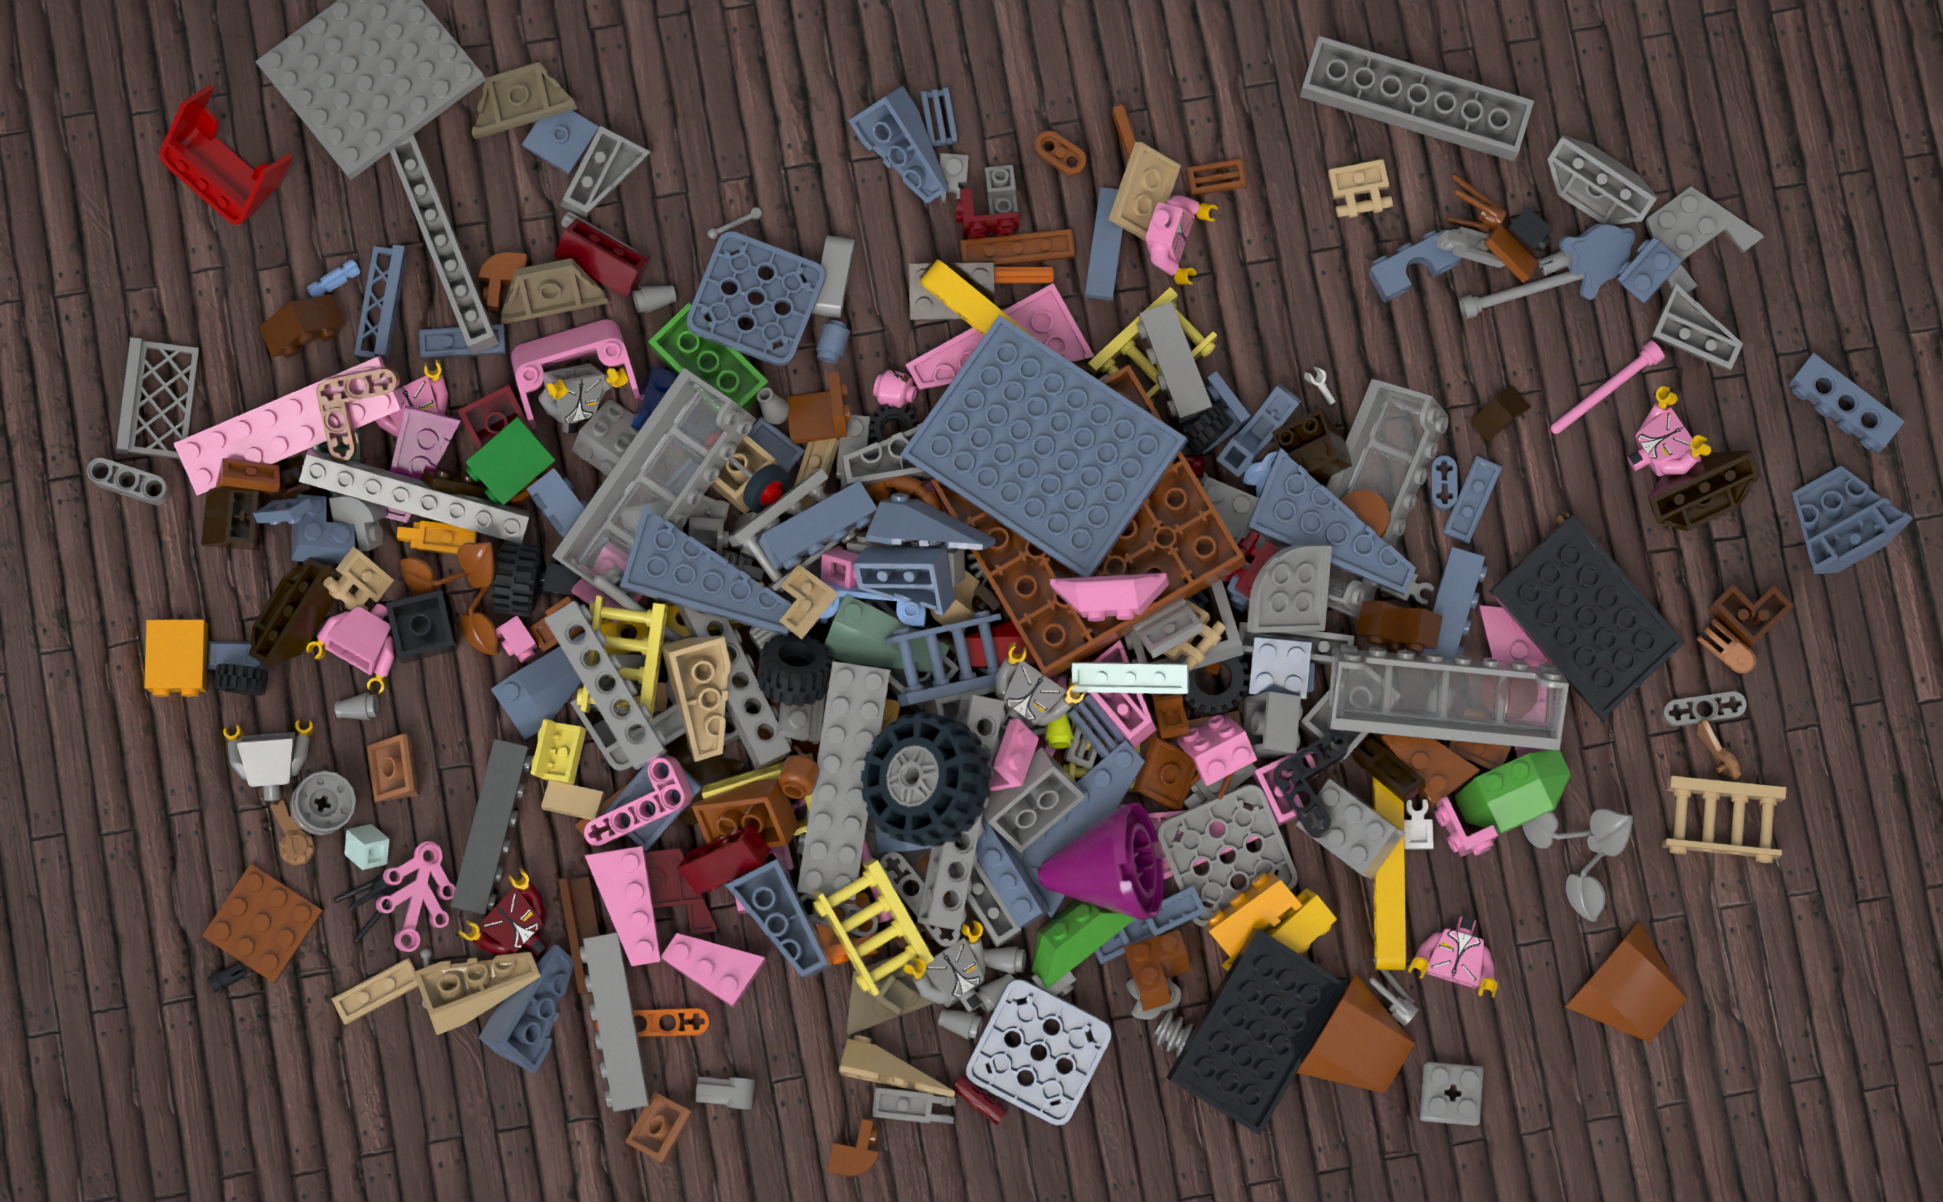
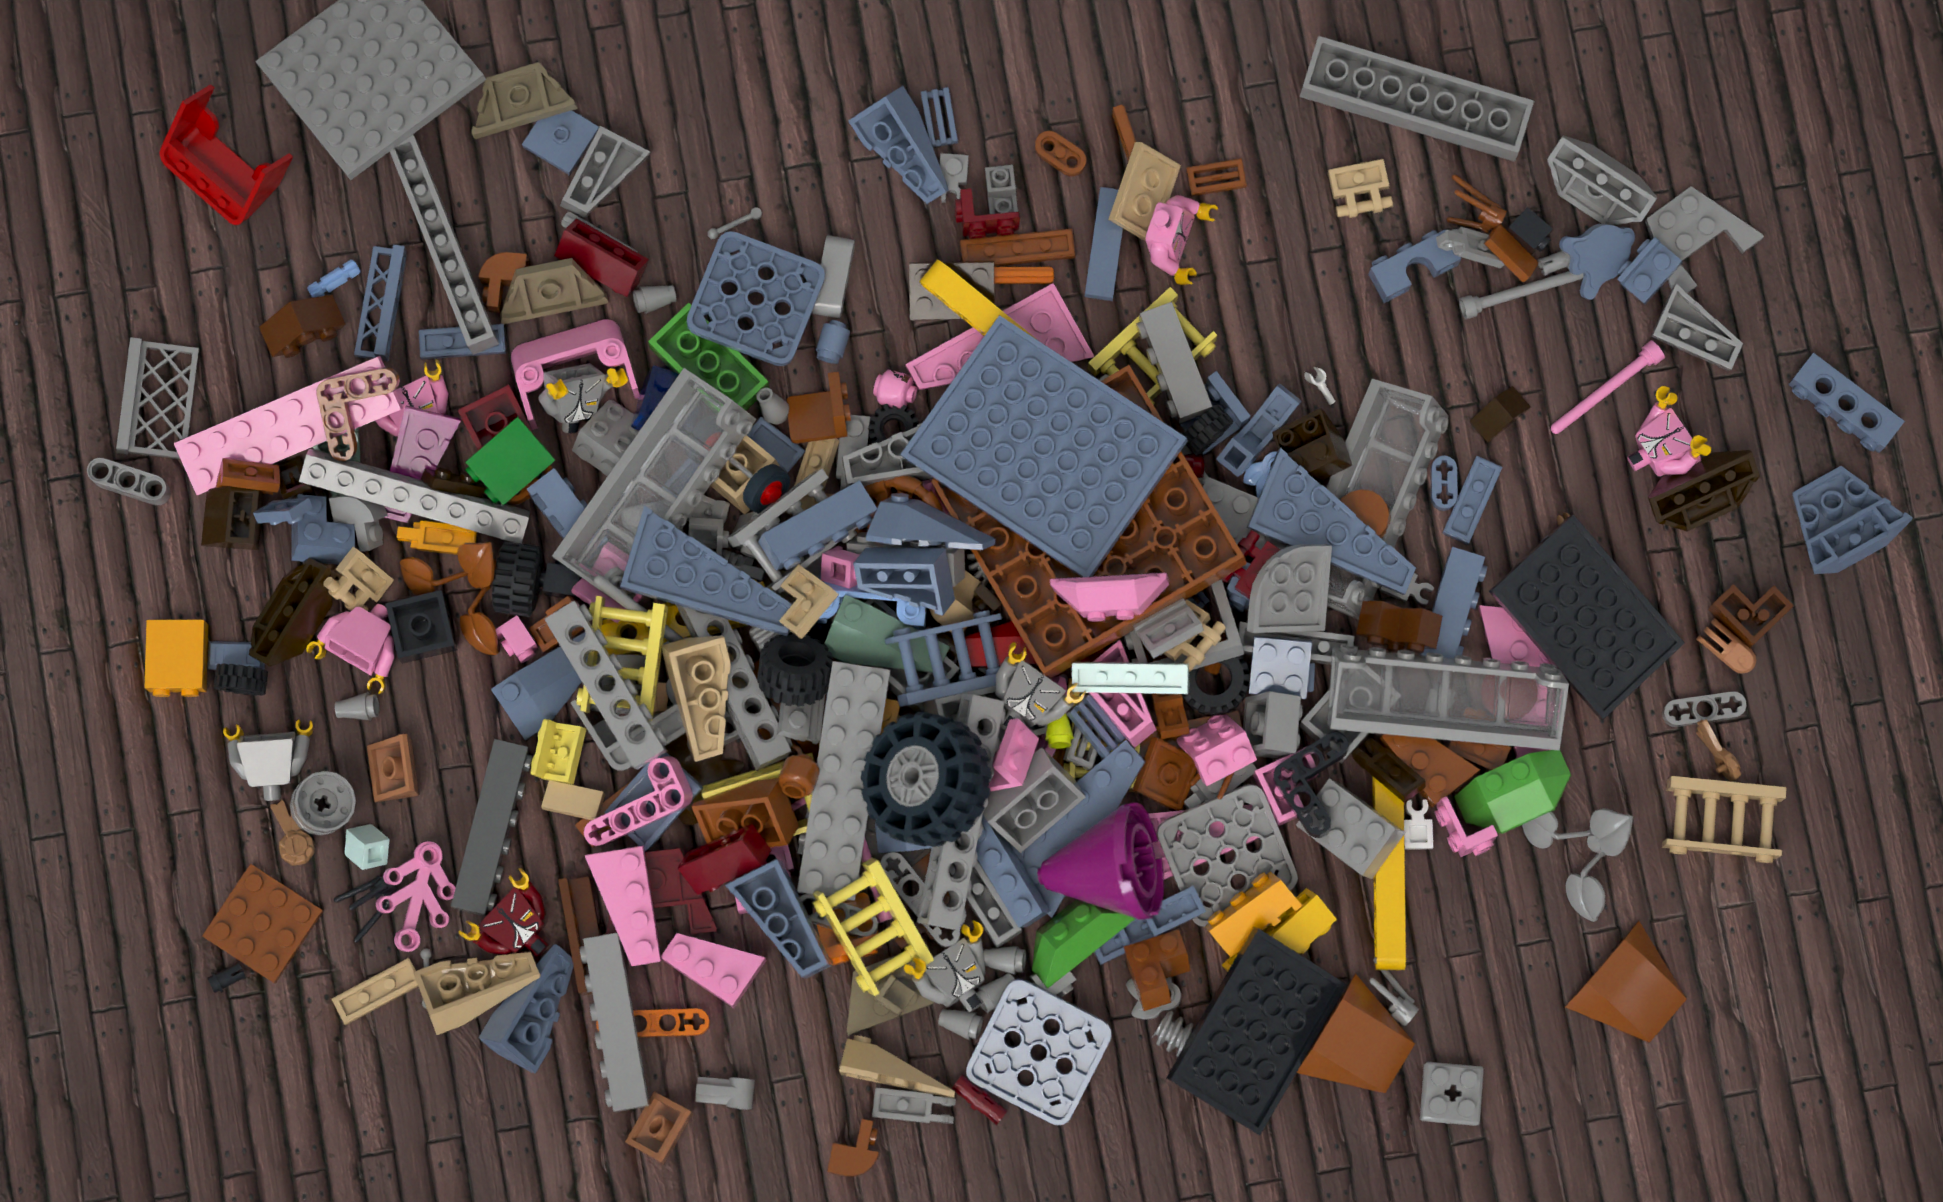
(1457, 958): bright pink torso -> none

